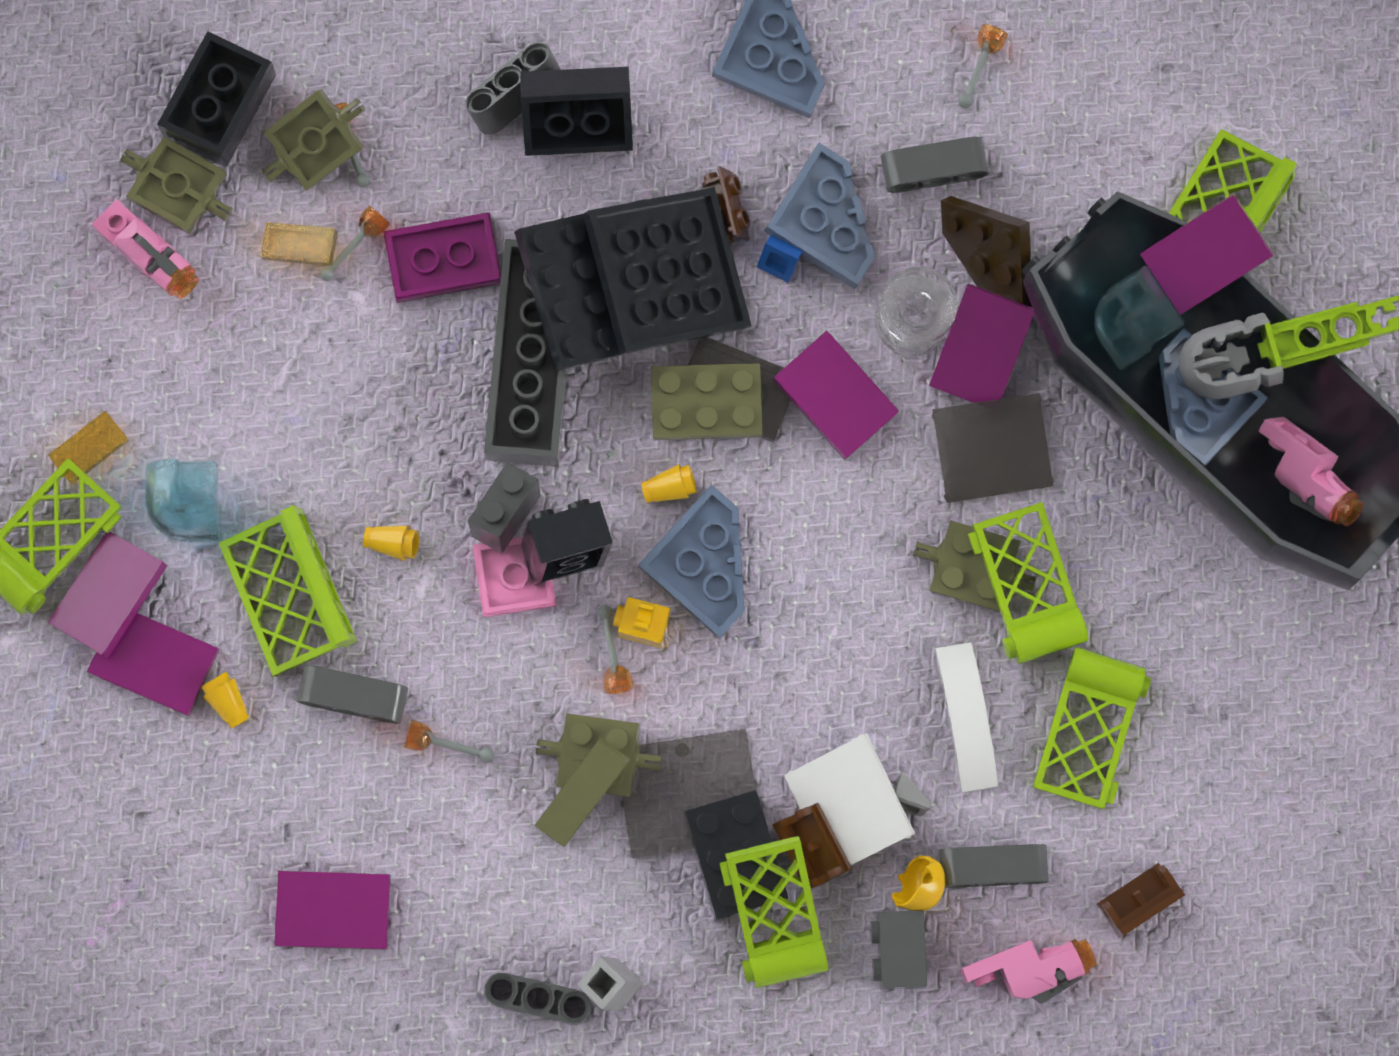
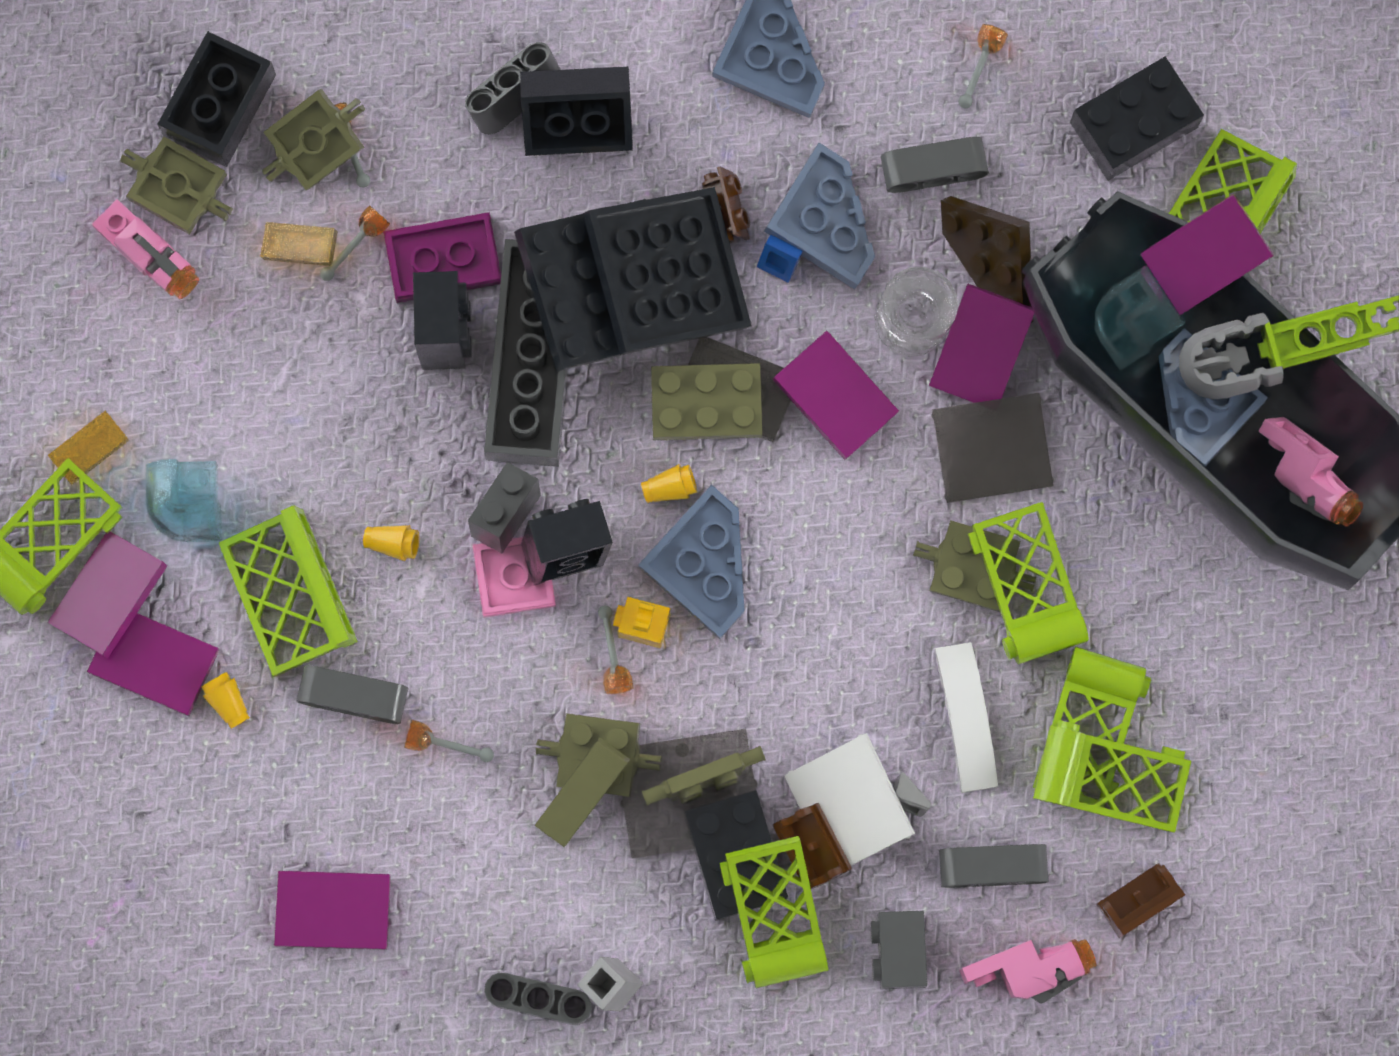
(441, 320): none -> black brick
(718, 773): none -> olive plate
(921, 884): yellow hair -> none
(1065, 766): none -> lime piece
(1136, 118): none -> black brick

